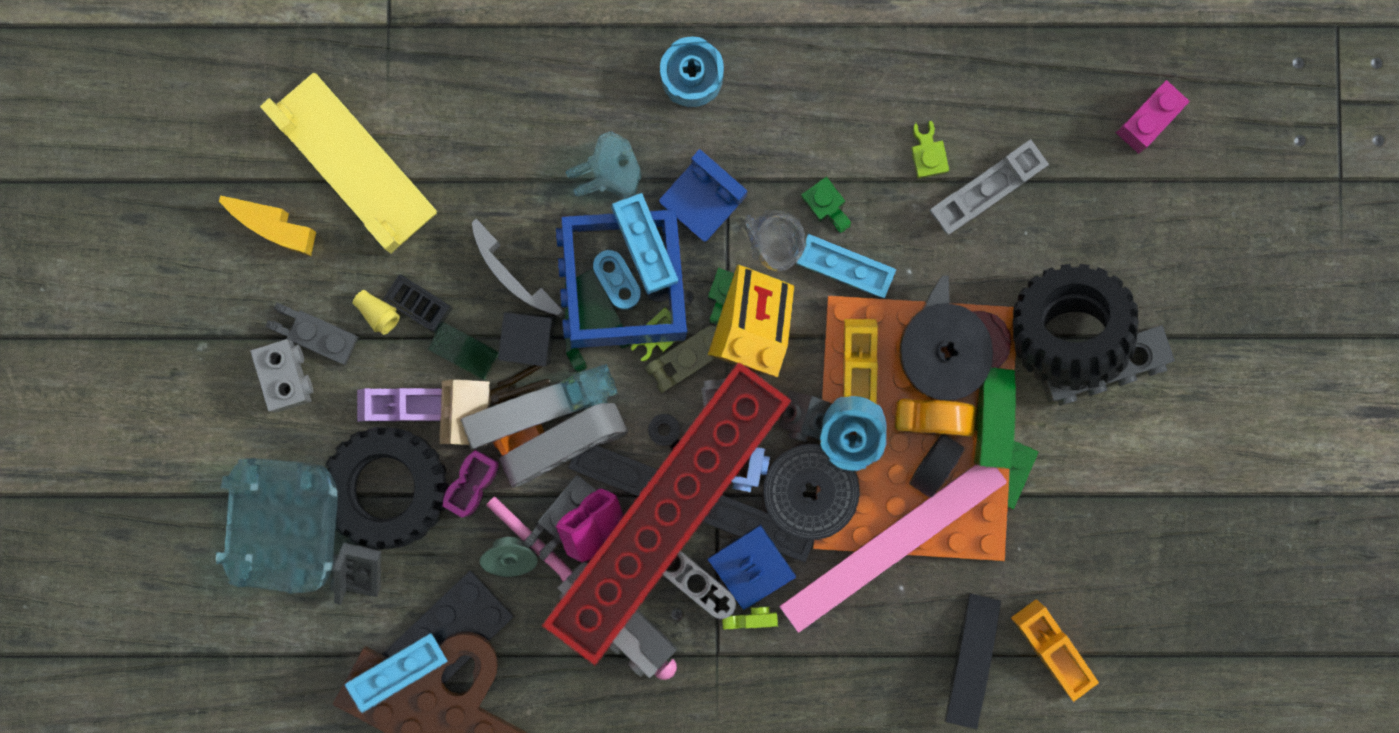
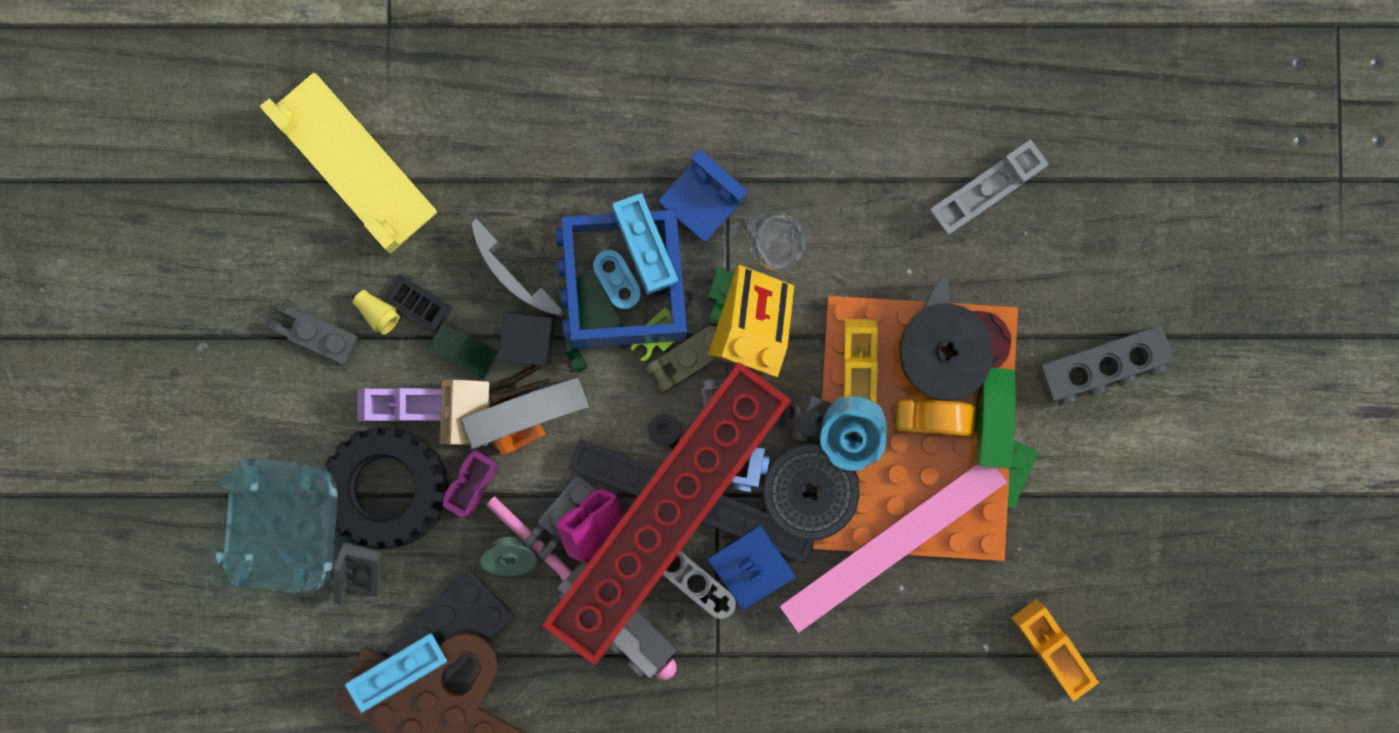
(271, 224): yellow slope -> none
(277, 378): light grey brick -> none
(563, 442): light grey beam -> none
(589, 387): clear light blue brick -> none
(606, 168): clear light blue hinge -> none
(706, 62): medium azure brick -> none
(758, 618): lime plate -> none
(825, 202): green plate -> none
(846, 267): medium azure plate -> none
(928, 156): lime plate -> none
(936, 465): black tyre -> none
(972, 661): black slope -> none
(1075, 291): black tyre -> none
(1152, 117): dark pink brick -> none

